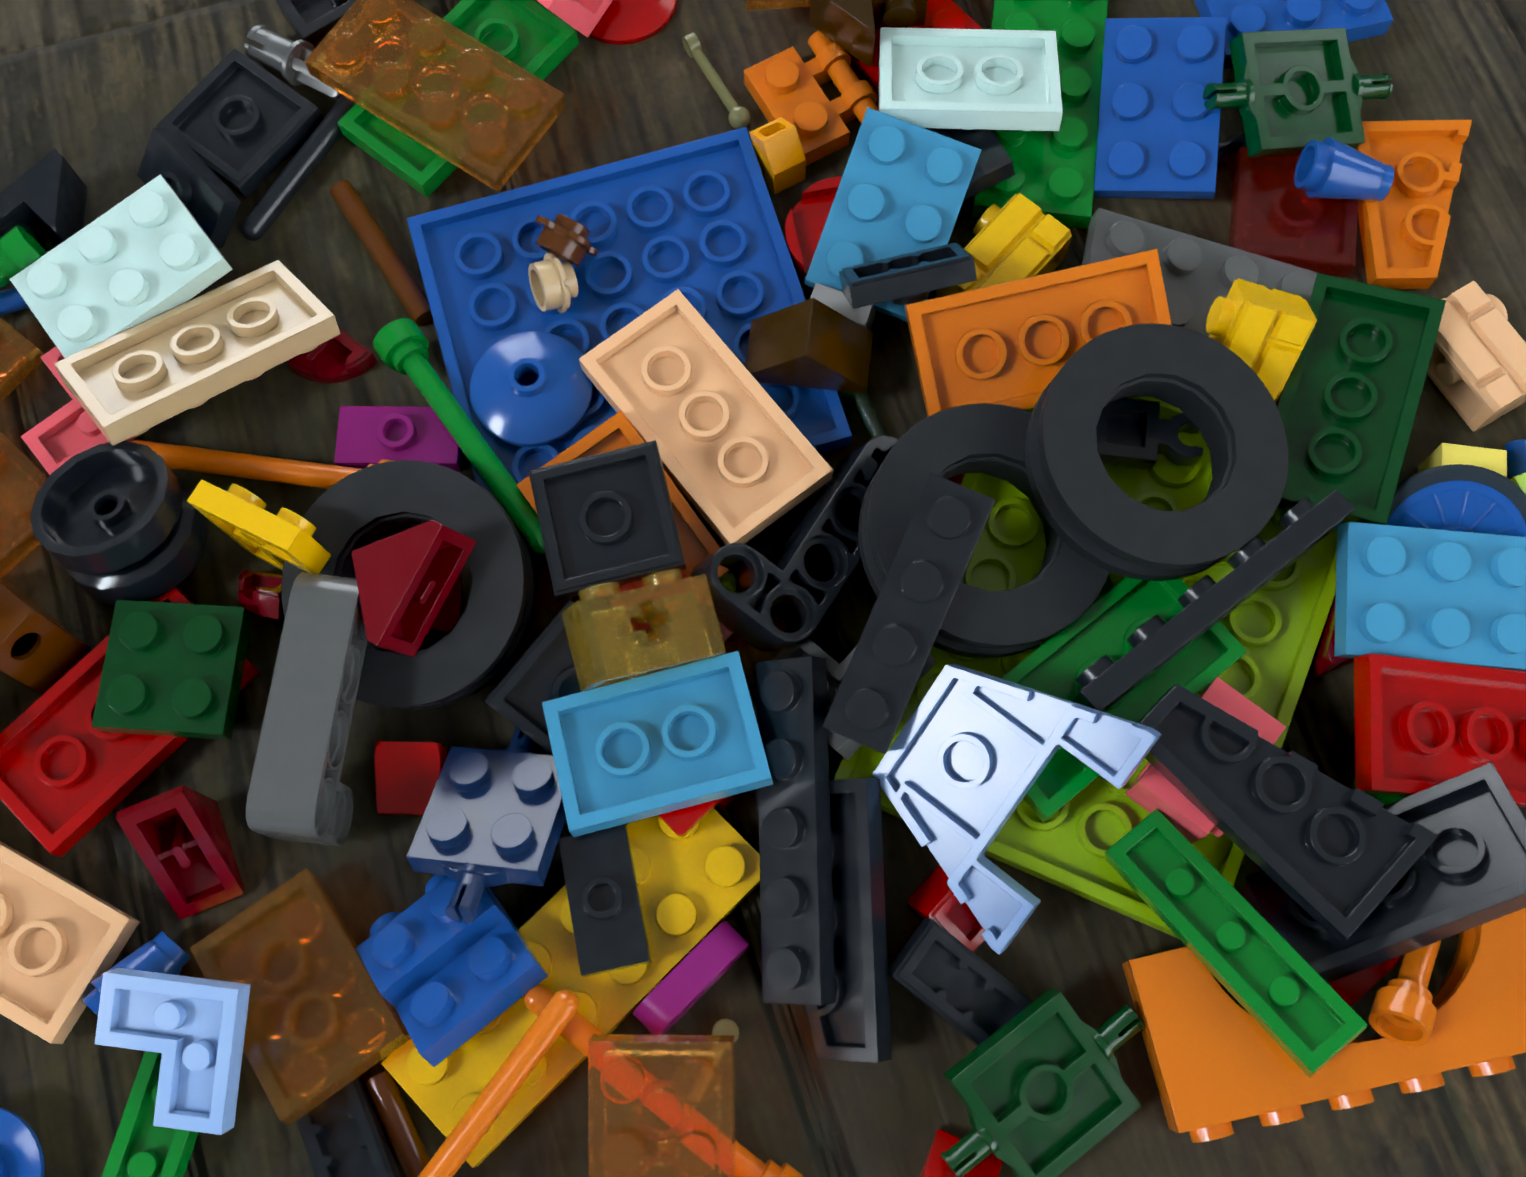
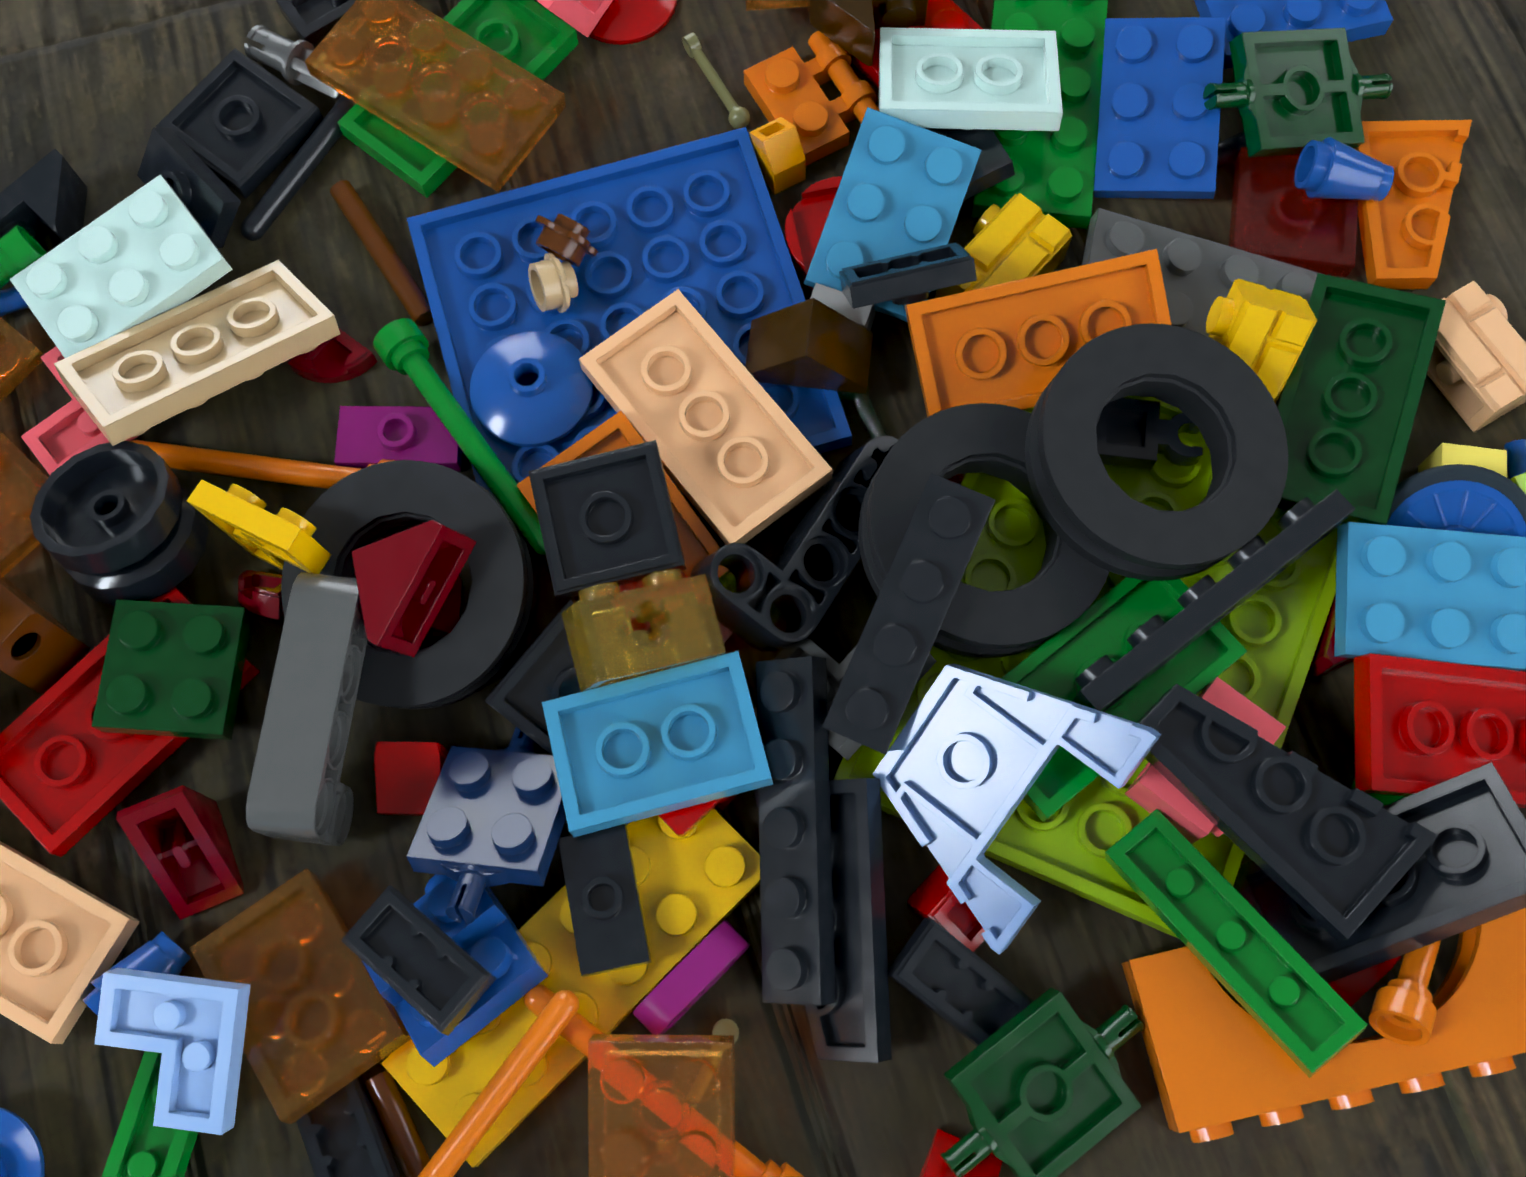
(418, 960): none -> black plate

